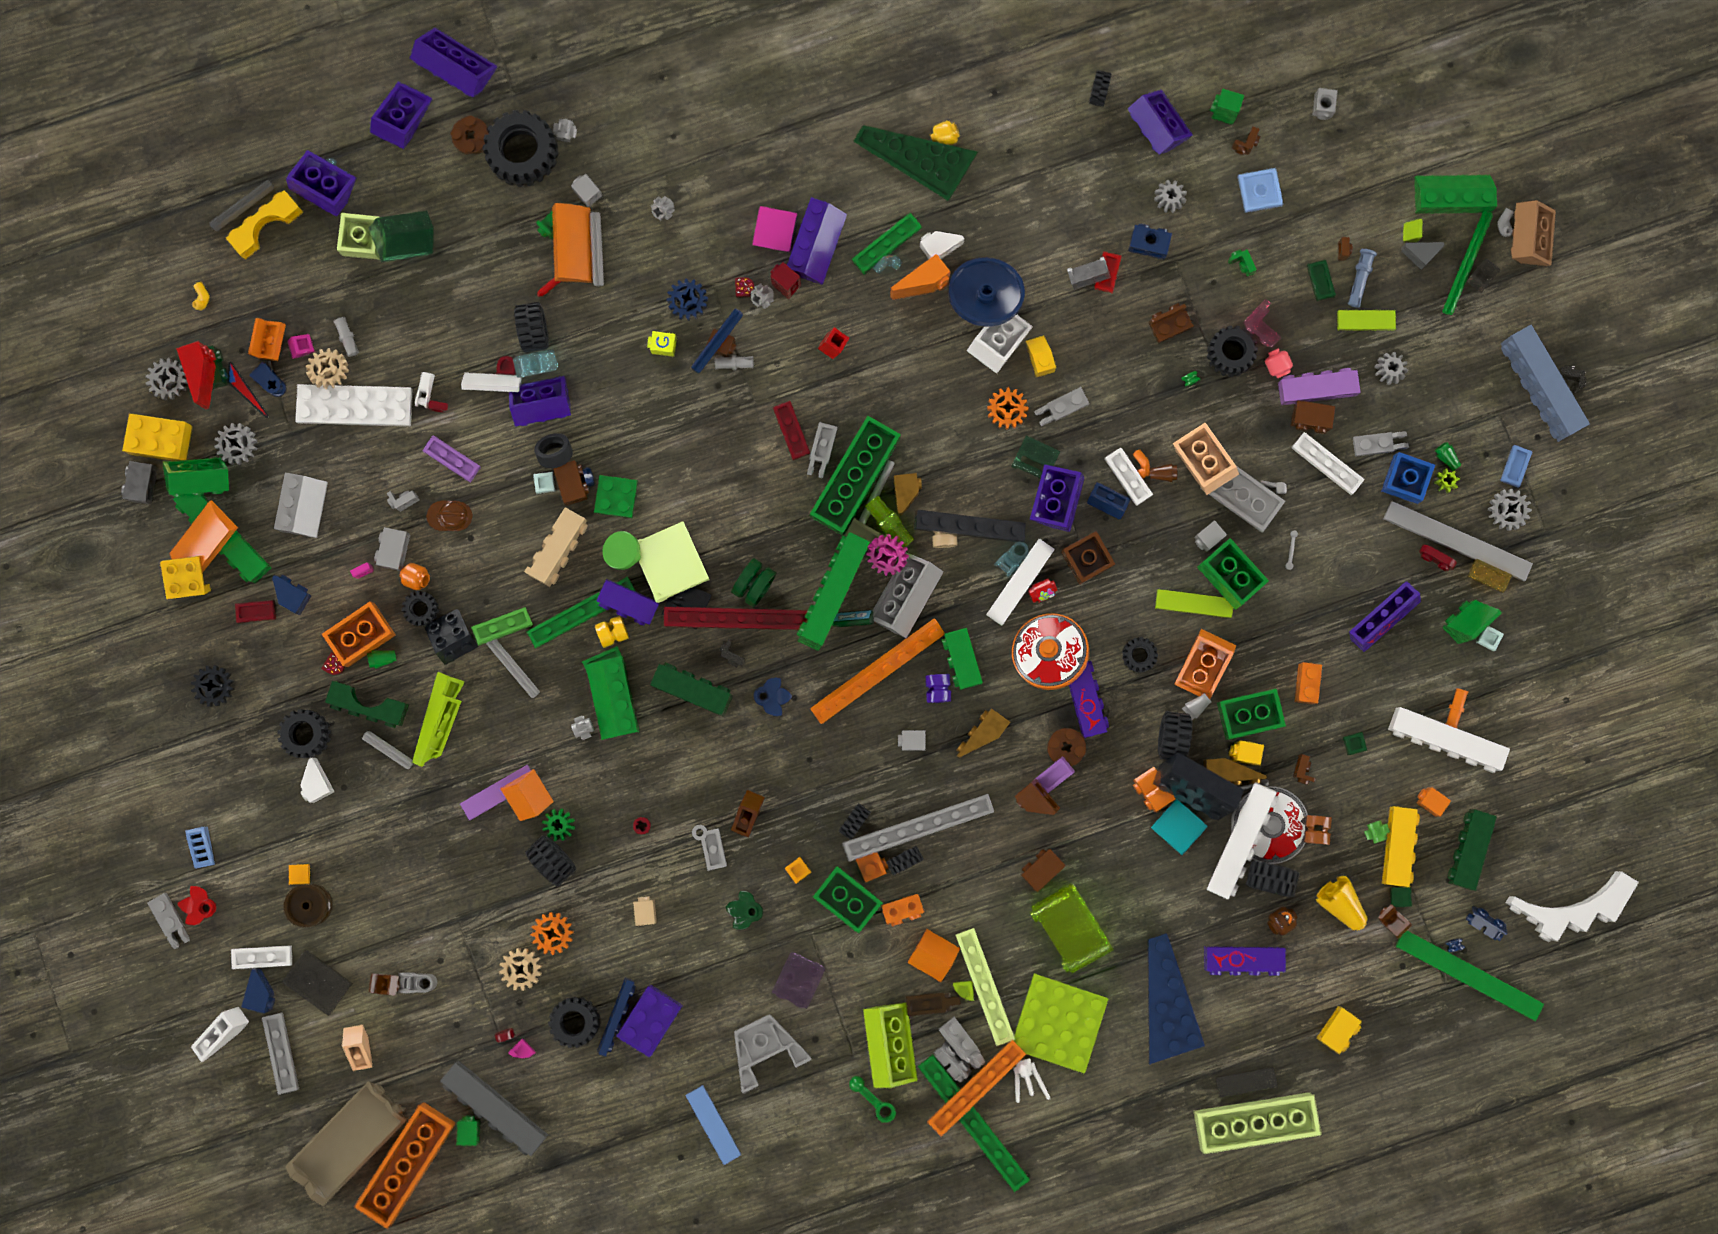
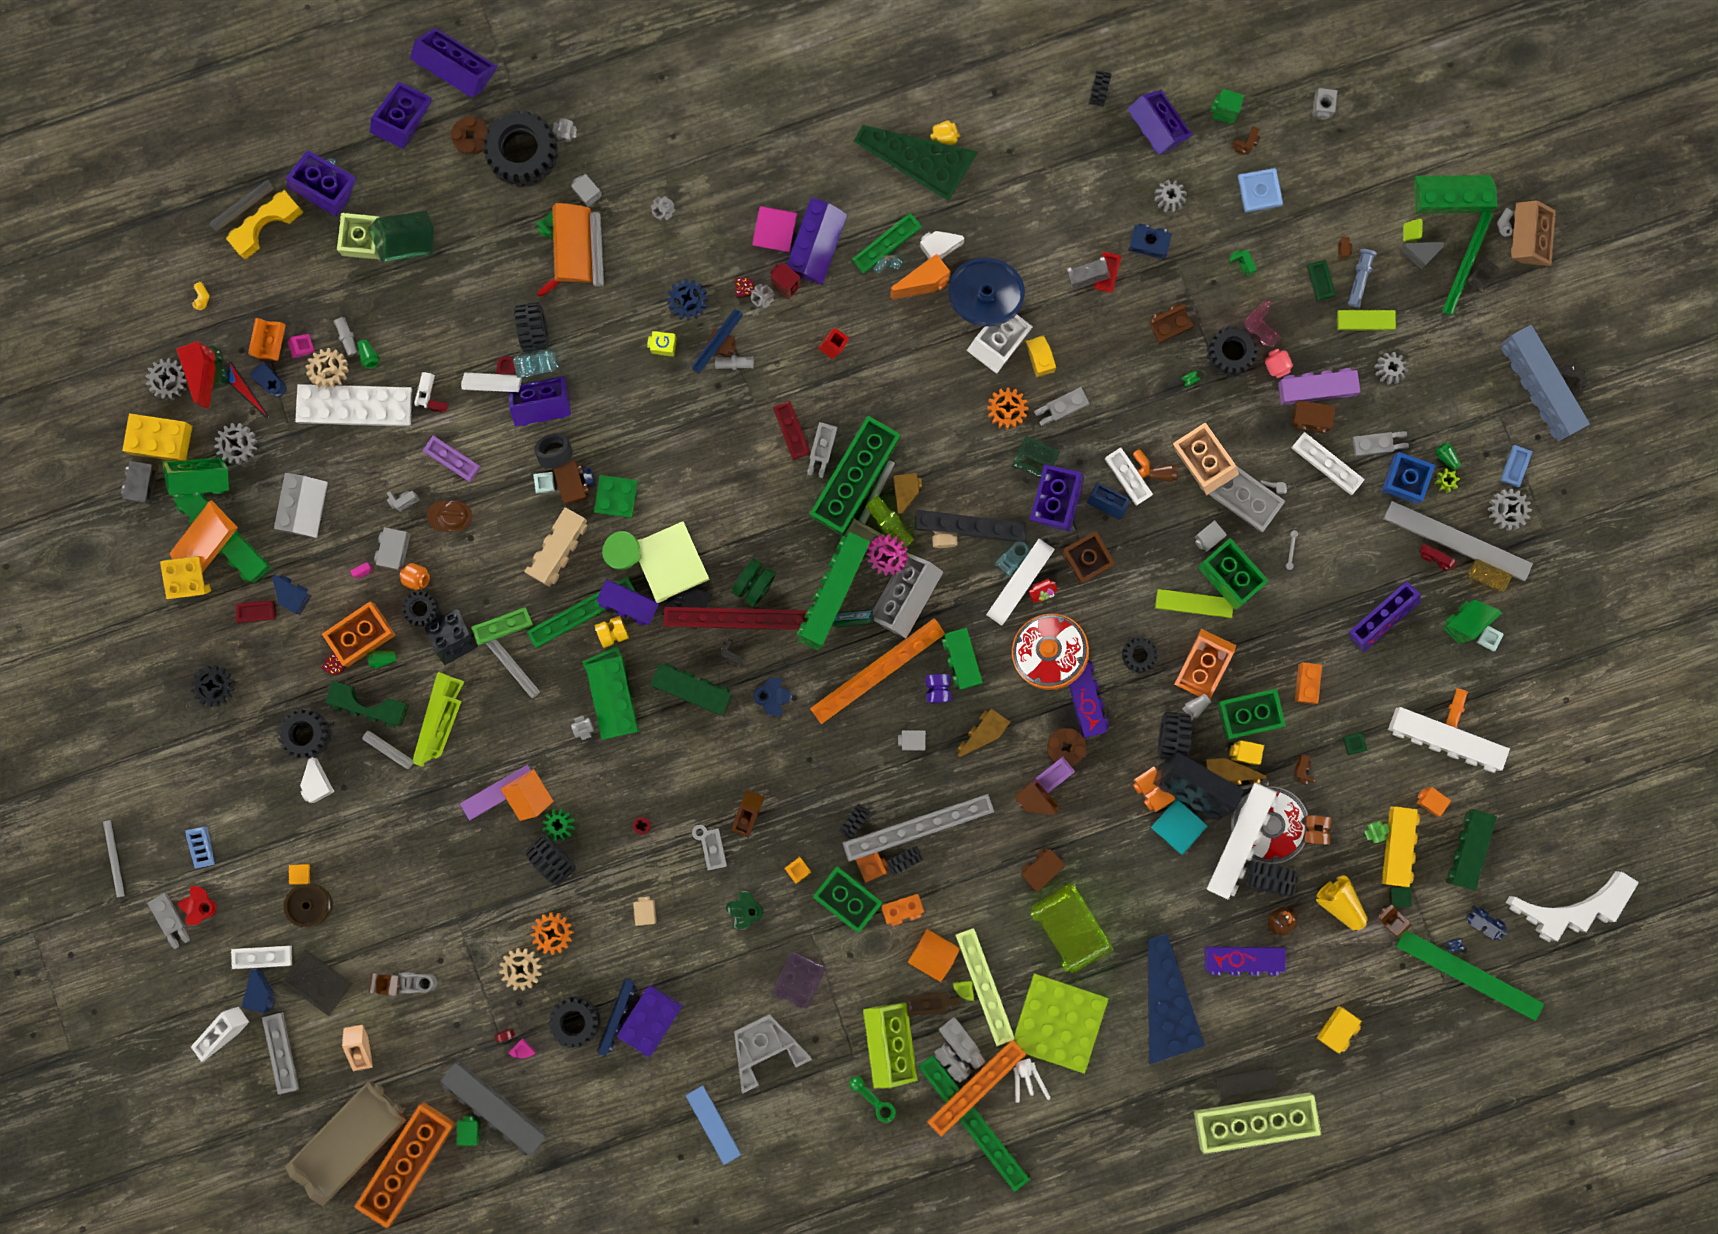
(113, 858): none -> light grey bar
(367, 354): none -> green cone

